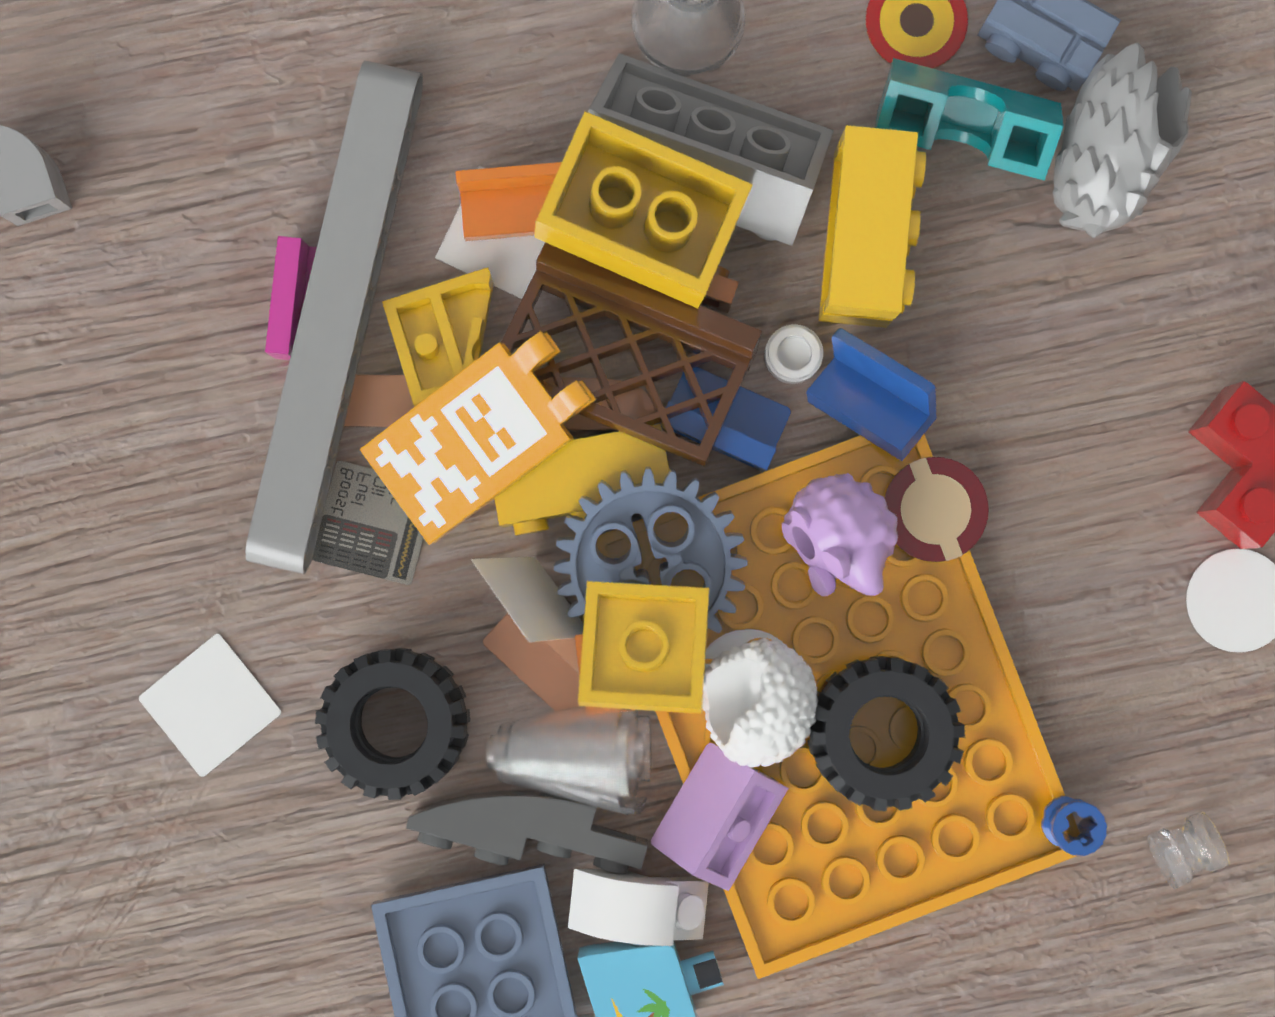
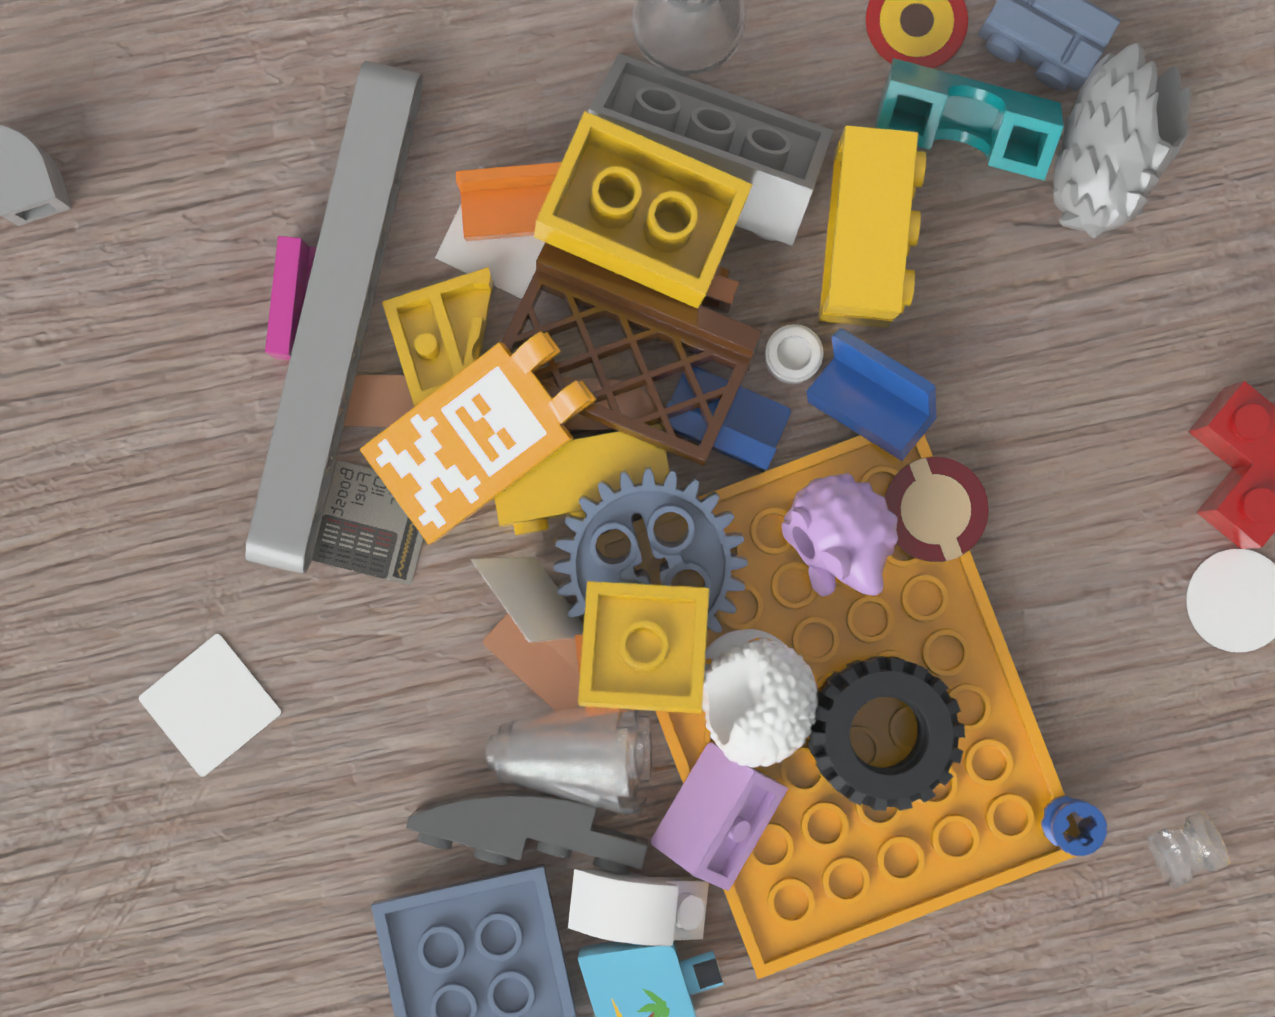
(344, 735): black tyre -> none

